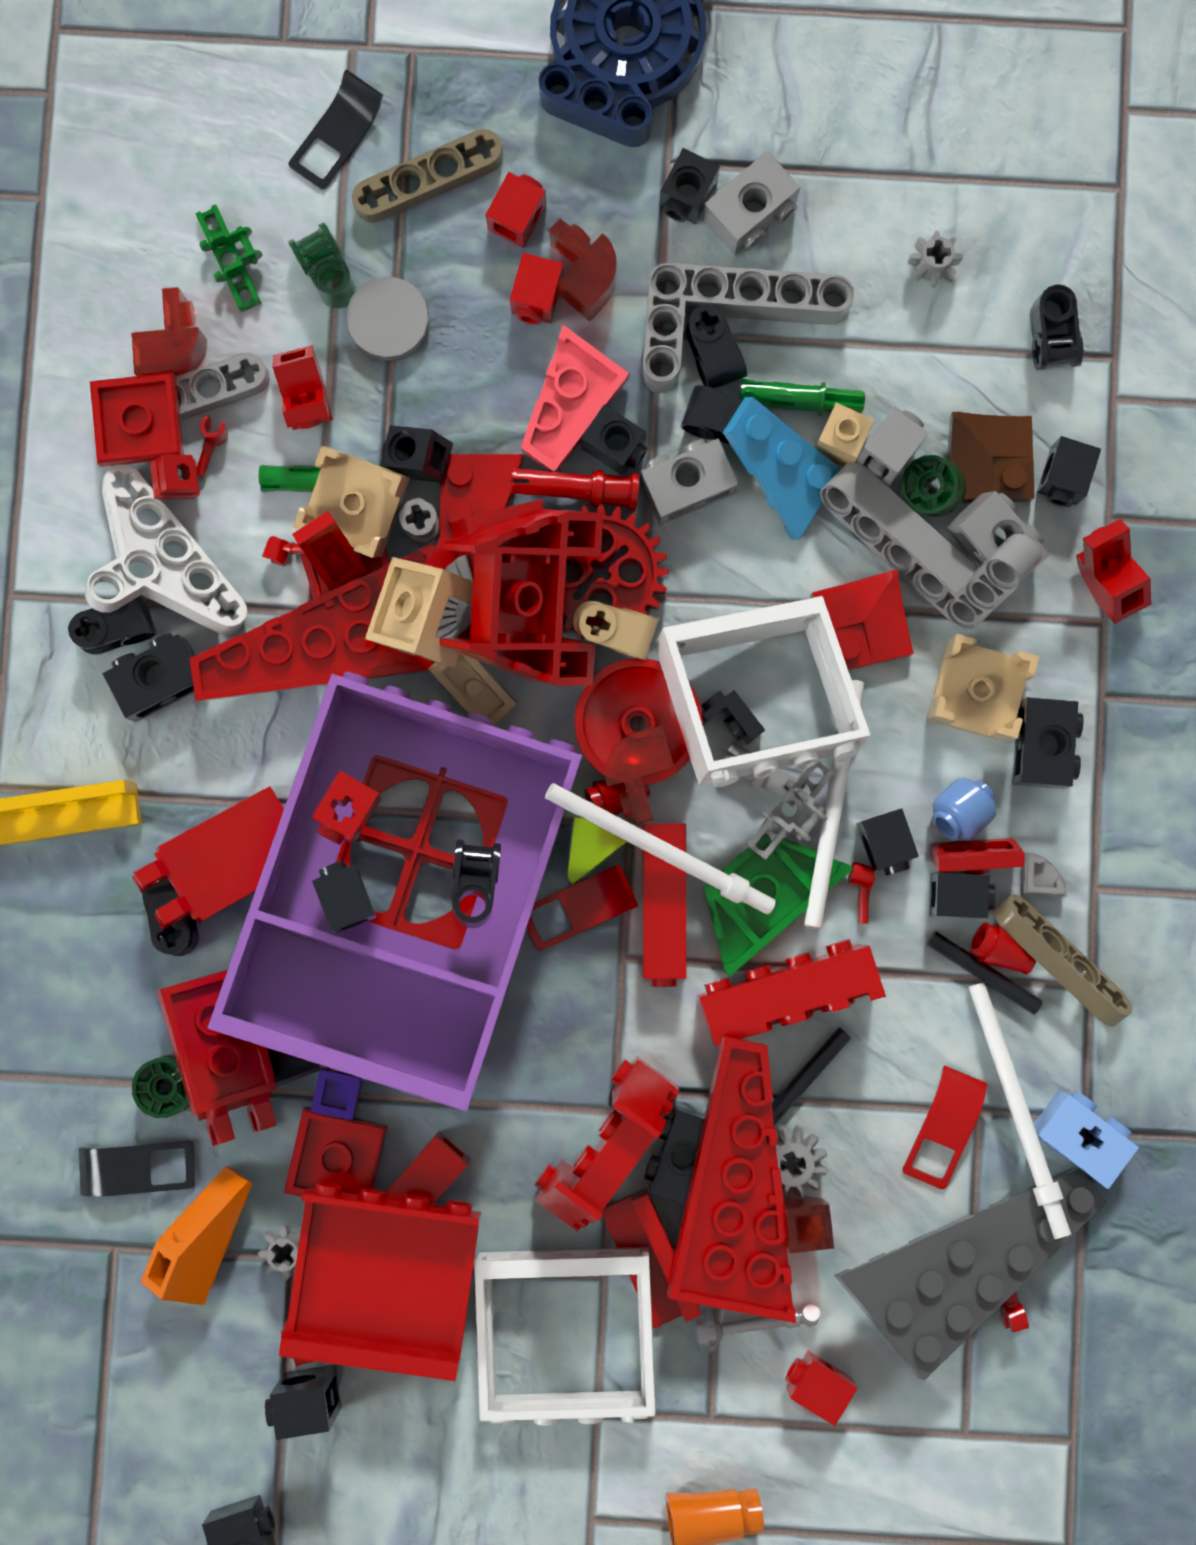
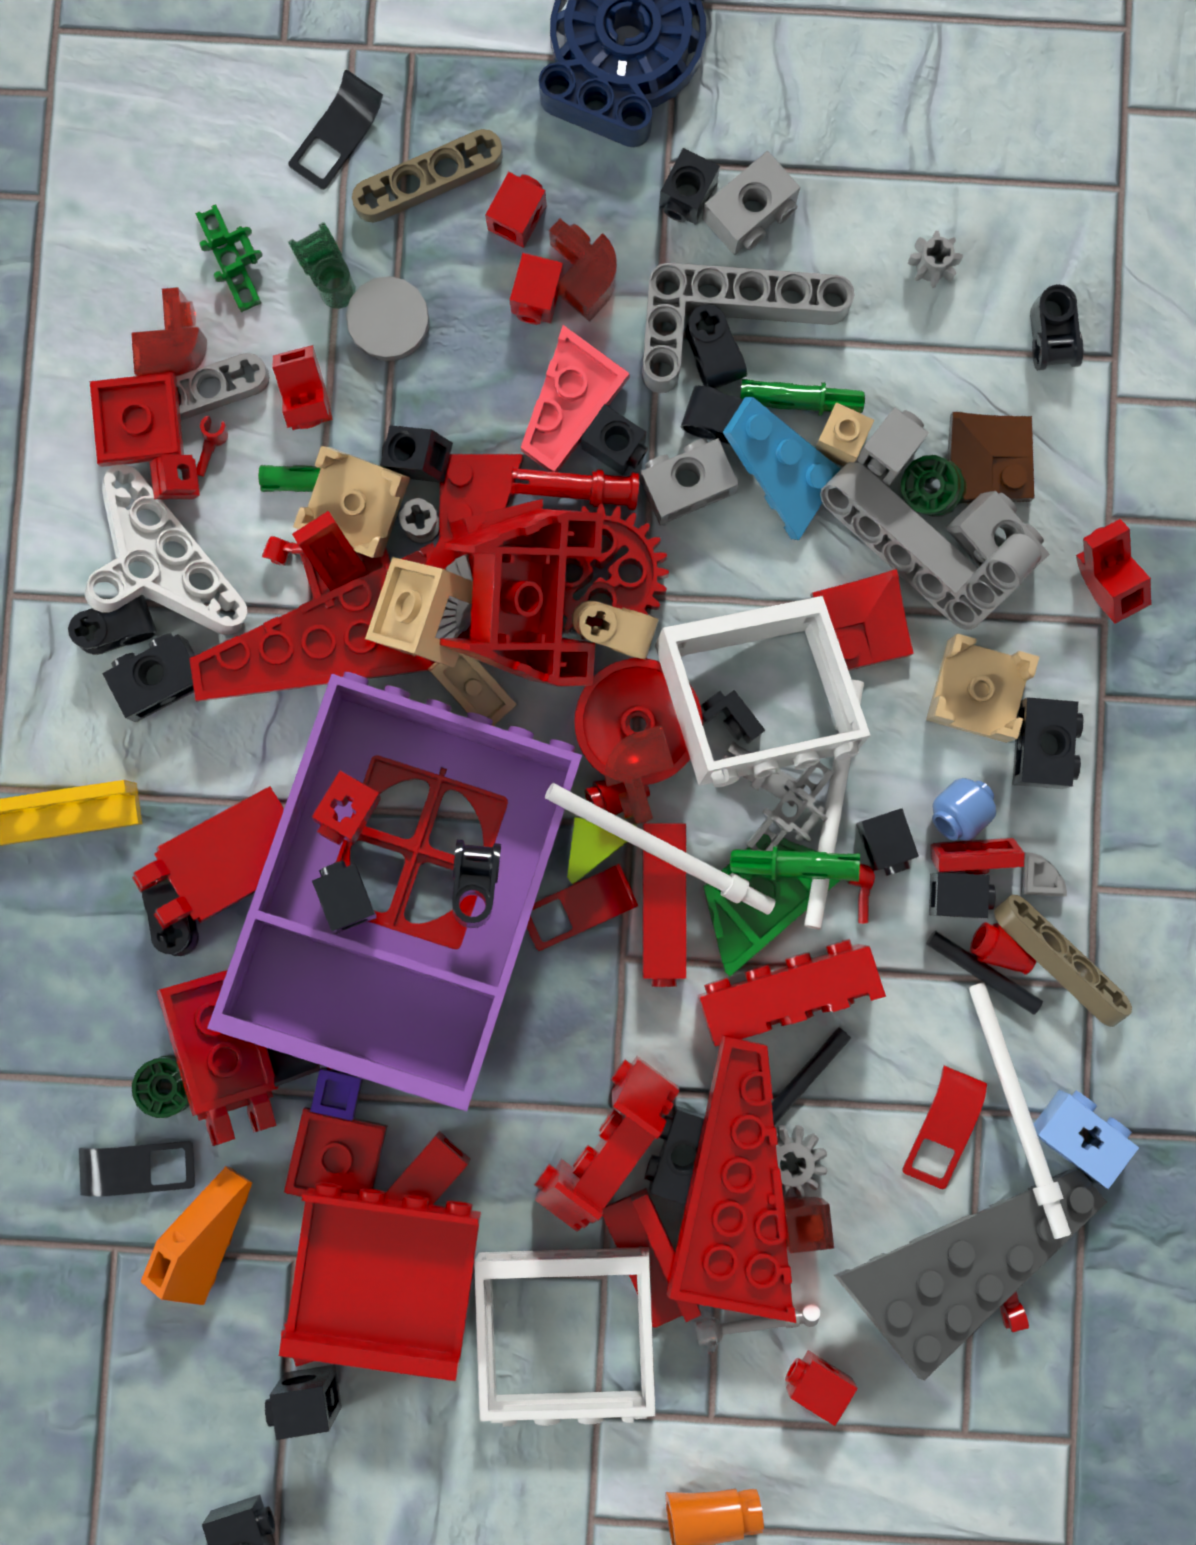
(272, 1252): light grey gear -> none
(796, 864): none -> green axle
(1068, 472): black brick -> none

